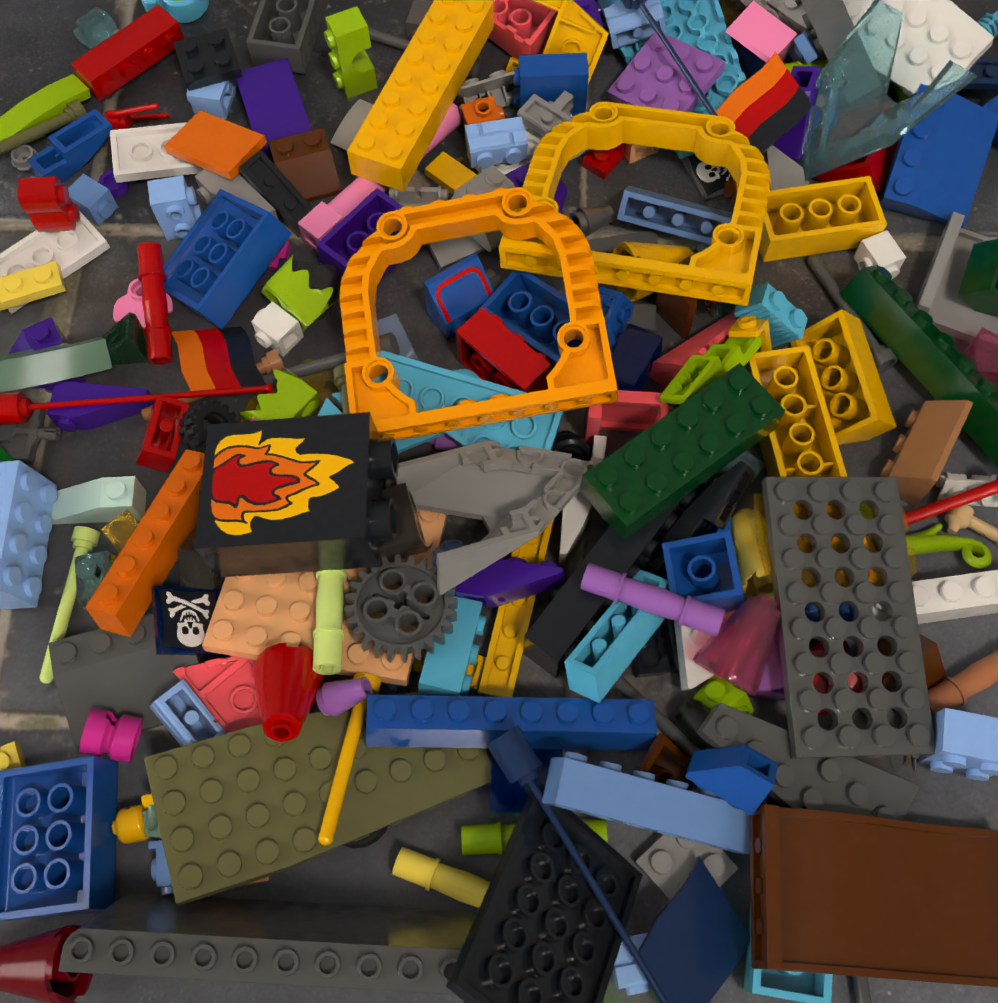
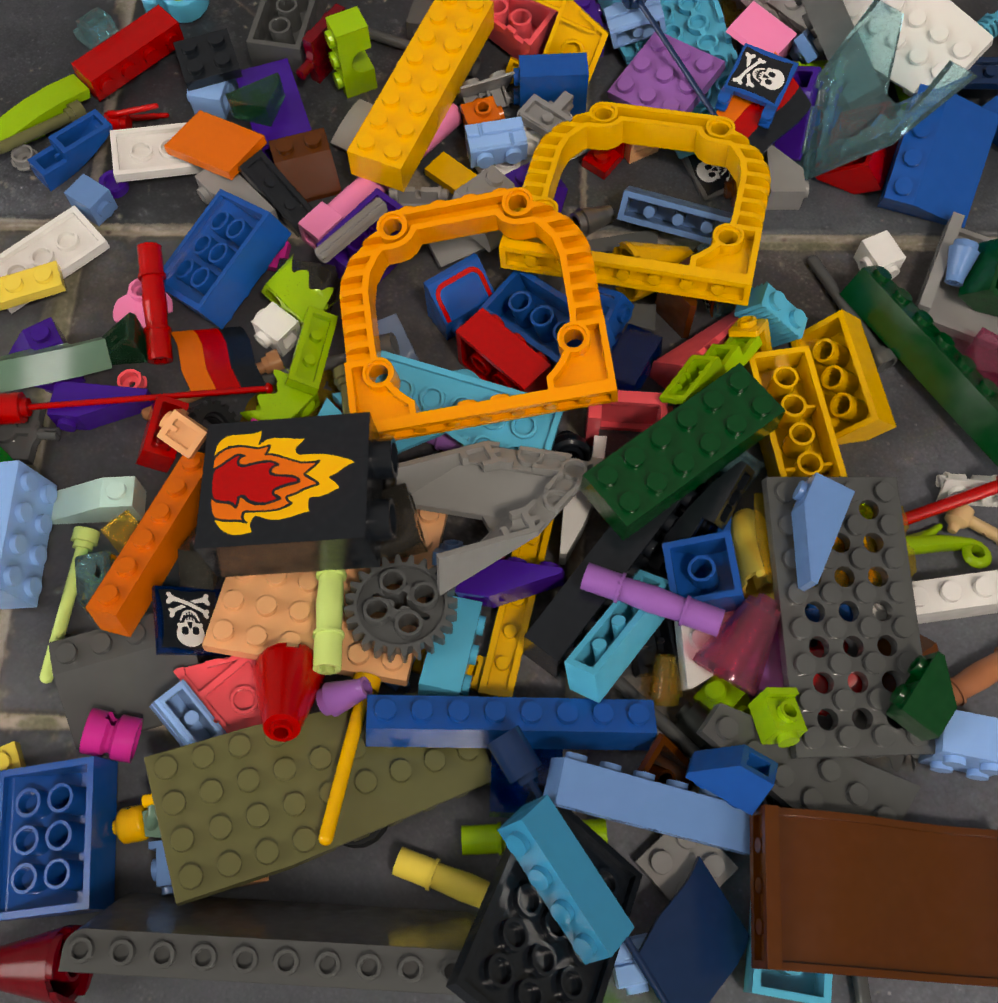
(48, 204): red brick -> none
(132, 376): none -> coral plate
(174, 206): light blue brick -> none
(182, 432): none -> light nougat bracket
(258, 101): none -> clear green slope
(311, 350): none -> lime plate
(316, 50): none -> dark red plate
(350, 230): none -> light grey axle
(566, 880): none -> dark azure brick
(665, 681): none -> clear yellow cone
(760, 79): none -> flag
(778, 716): none -> lime brick
(815, 524): none -> medium blue slope
(820, 218): yellow brick -> none
(925, 447): medium nougat slope -> none
(925, 699): none -> dark green slope
(960, 260): none -> medium blue cone

